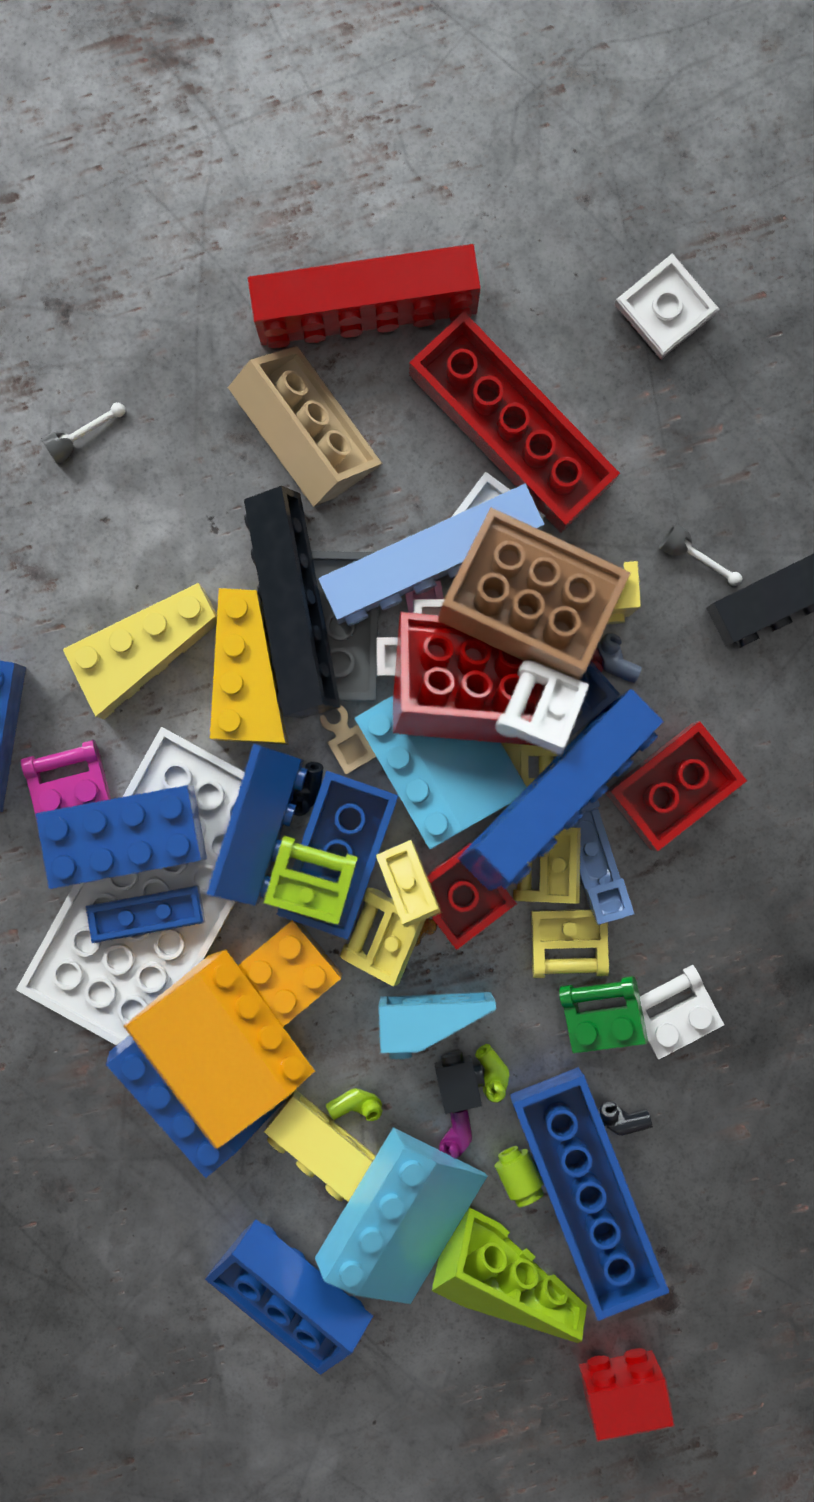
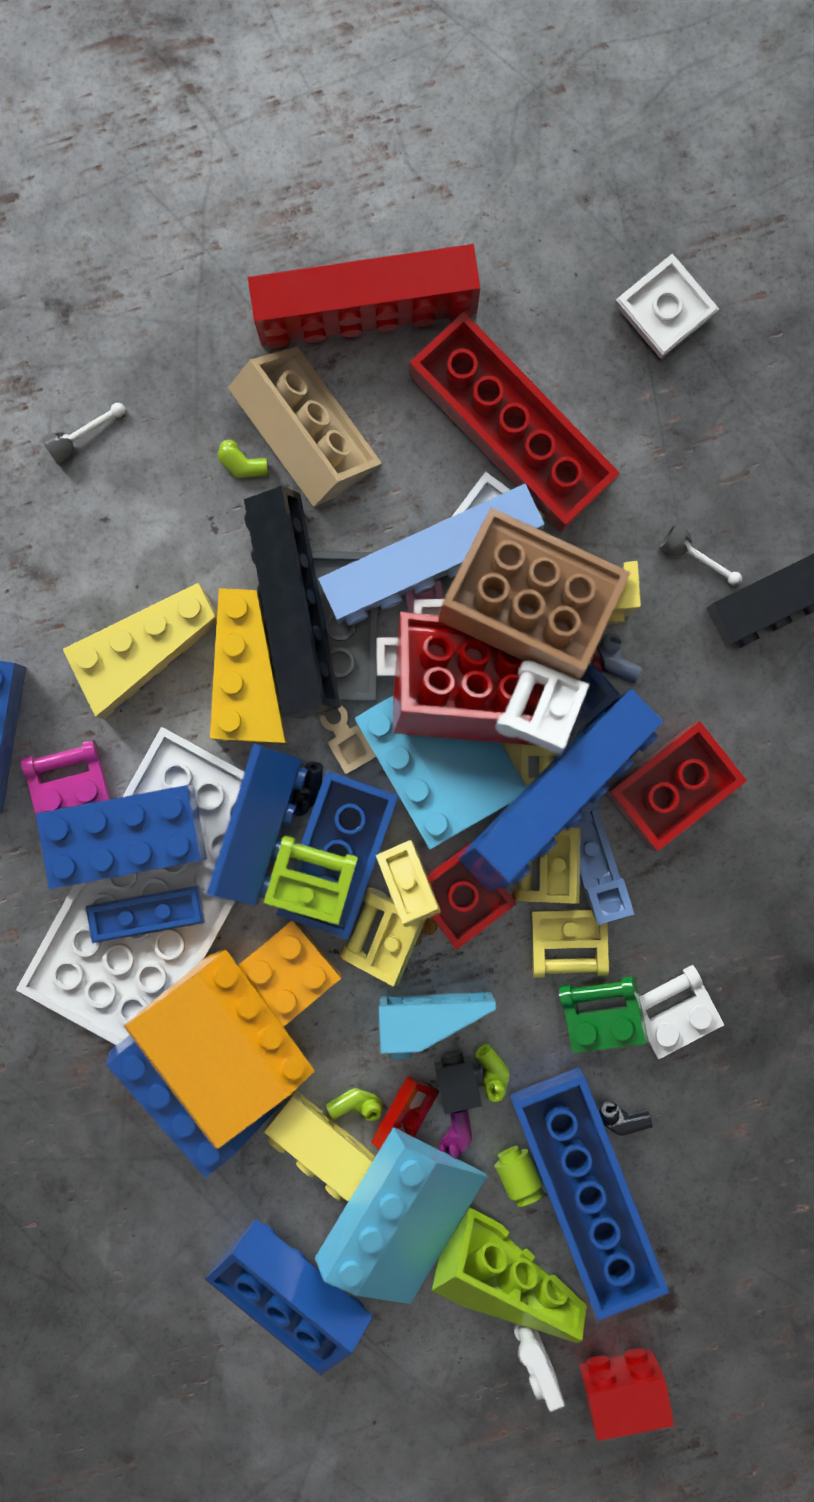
(238, 464): none -> lime arm
(407, 1110): none -> red piece
(542, 1374): none -> white plate

